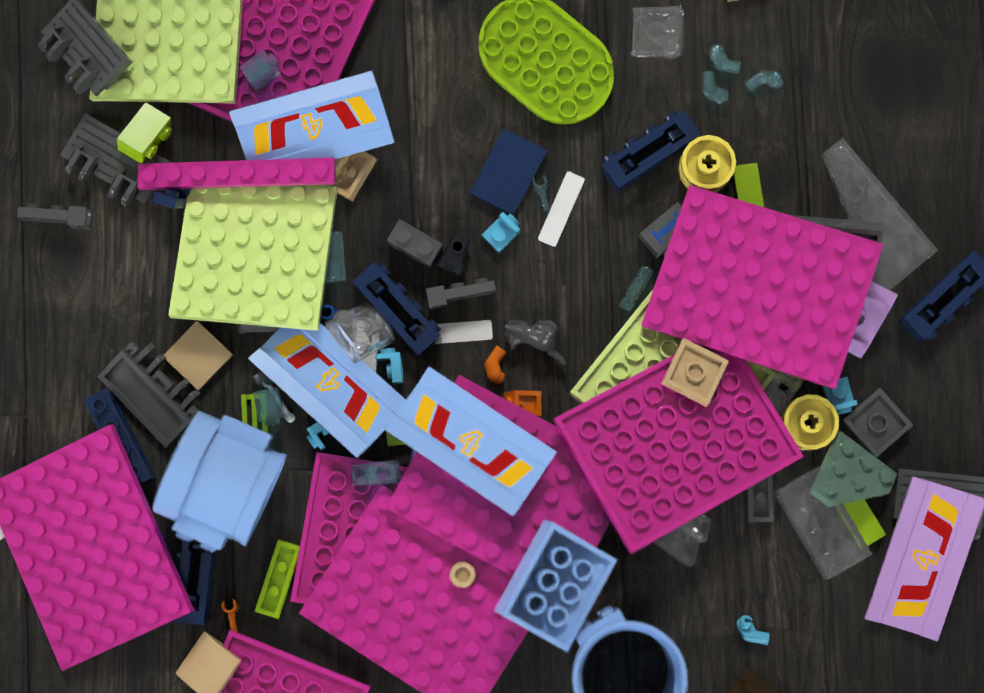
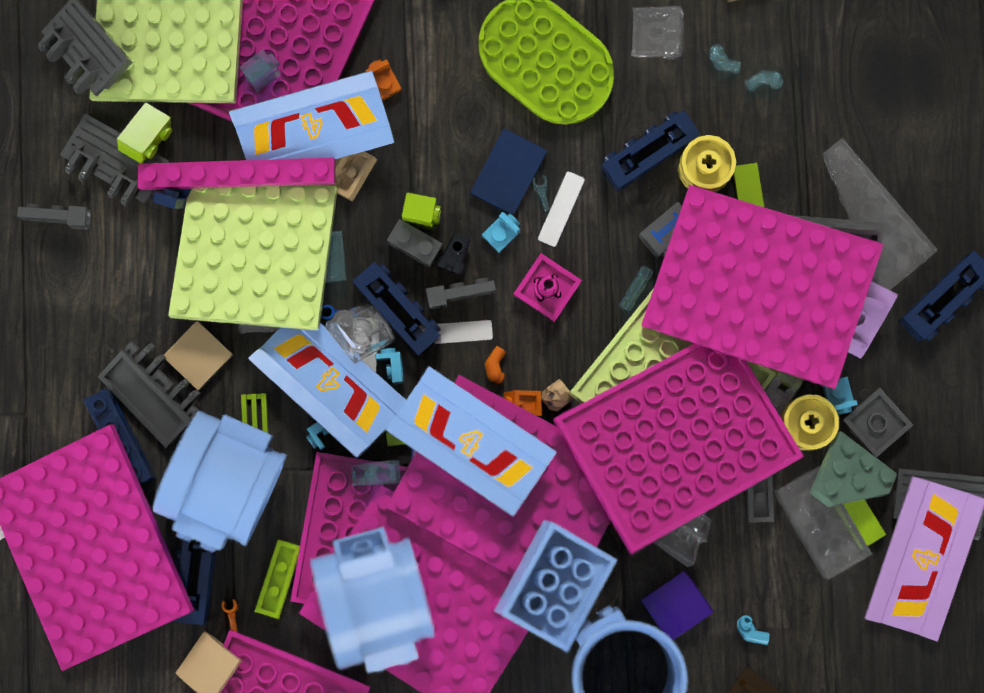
(264, 382): hinge -> none
(269, 406): clear light blue brick -> none
(372, 601): none -> light blue cylinder
(385, 78): none -> orange bracket
(421, 211): none -> lime brick
(462, 574): tan tile -> none
(540, 336): dark grey animal -> none
(556, 396): none -> tan rock
(565, 284): none -> dark pink plate
(677, 605): none -> dark purple slope
(694, 372): tan plate -> none
(711, 91): clear light blue arm -> none

